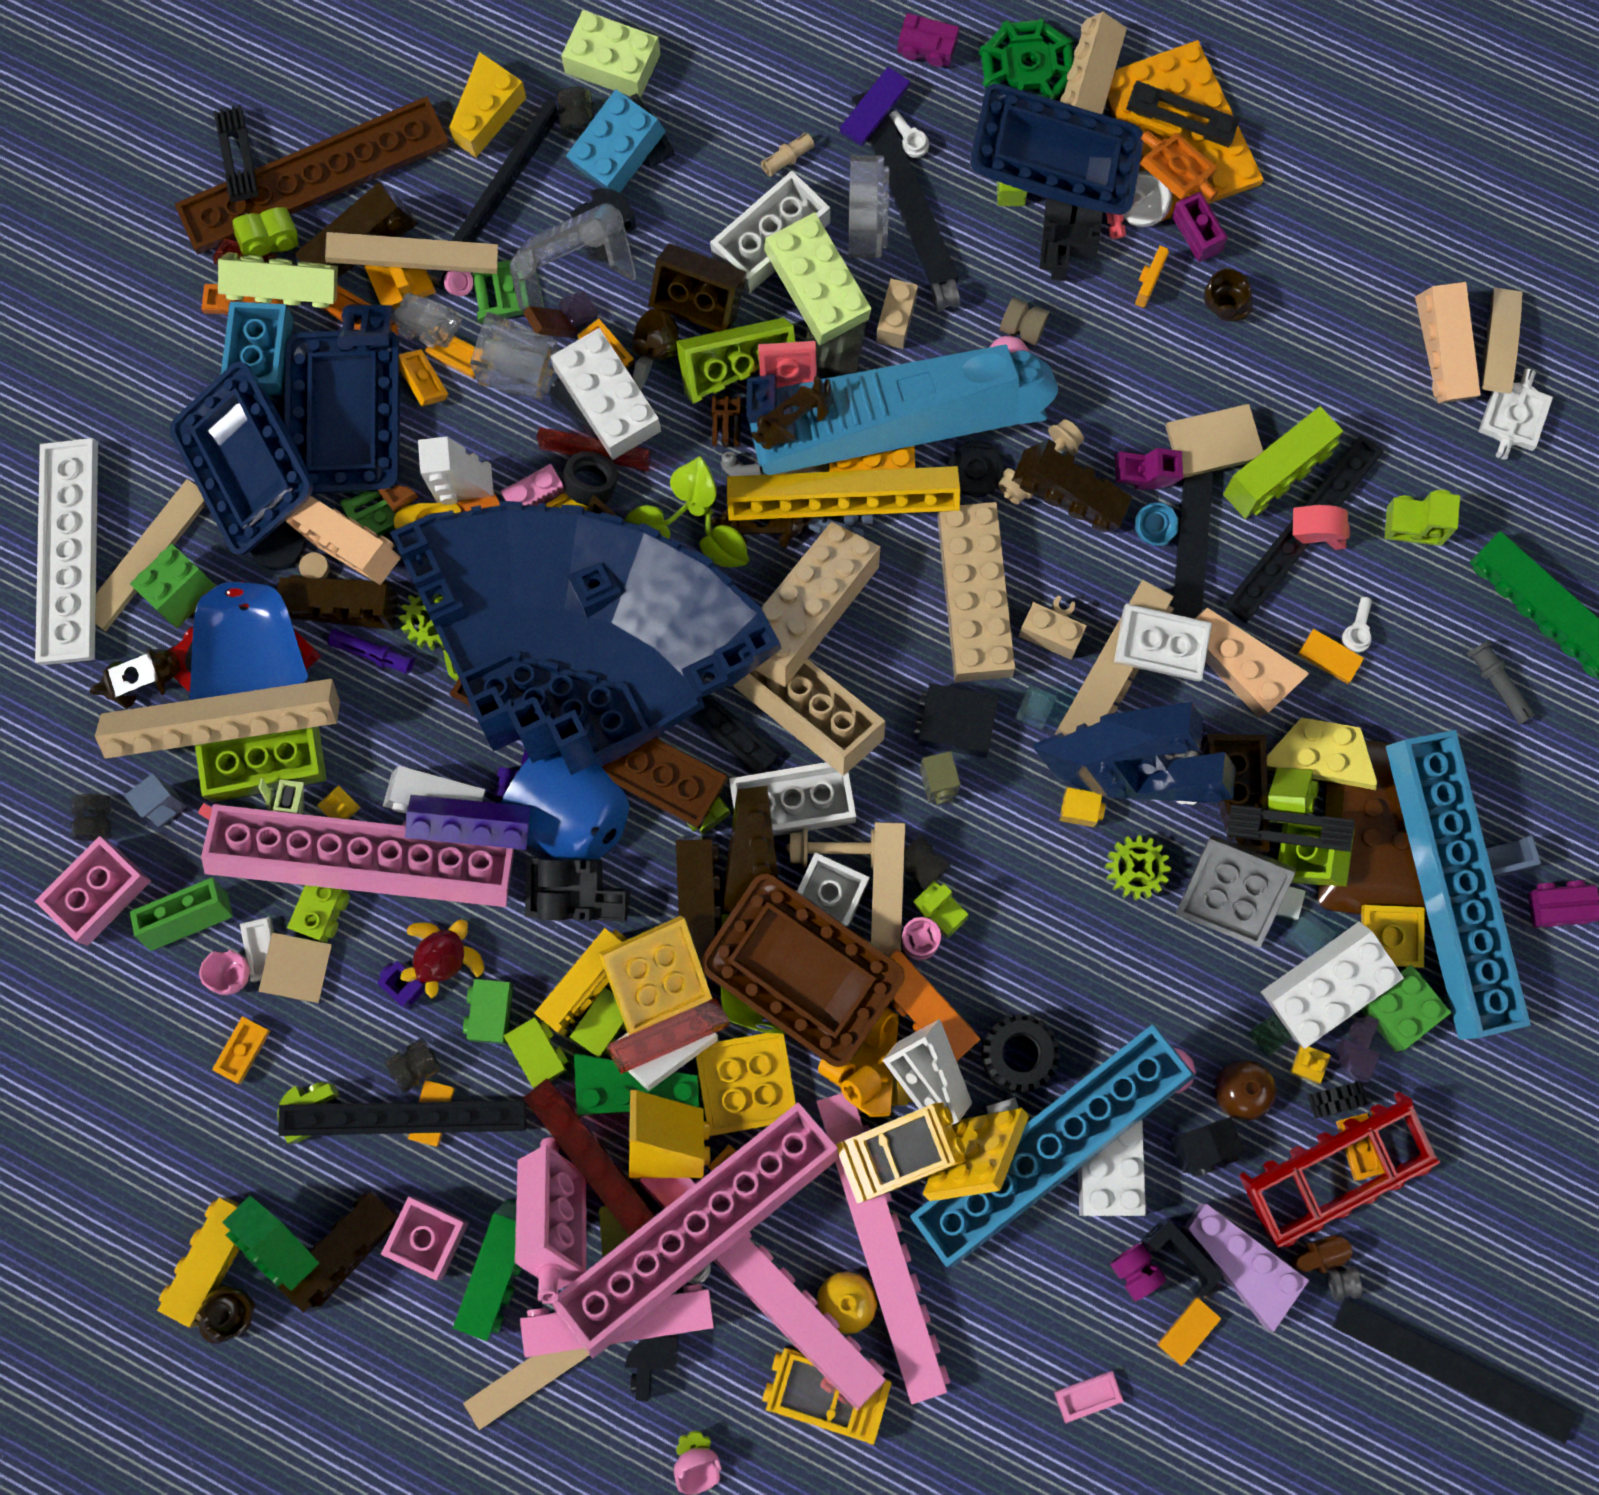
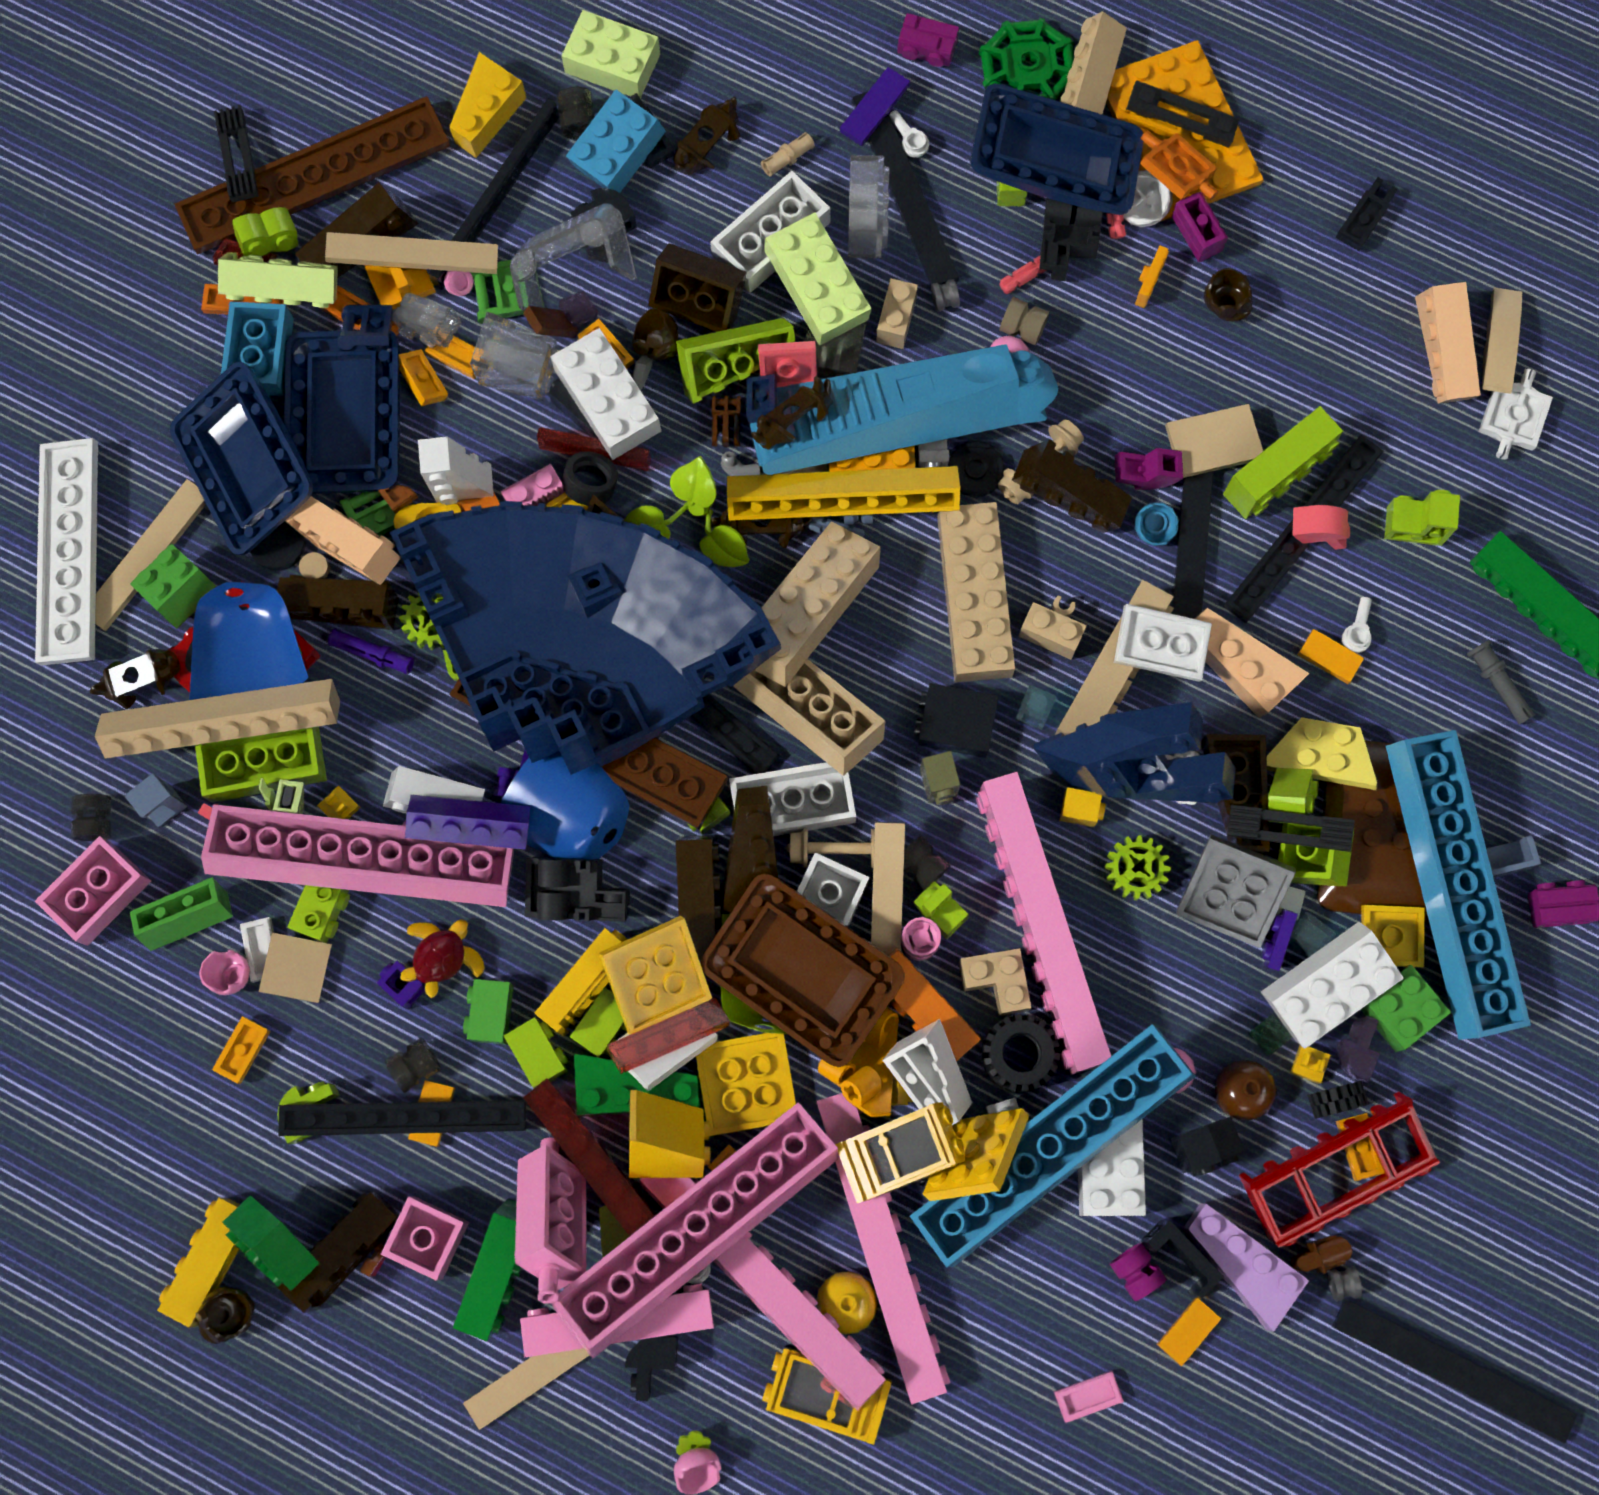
(372, 1265): none -> dark orange tile
(691, 152): none -> dark brown piece
(933, 454): none -> flat silver brick
(1004, 973): none -> tan brick
(1021, 276): none -> coral axle
(1043, 923): none -> bright pink brick
(1282, 927): none -> dark purple plate
(1365, 216): none -> black hinge

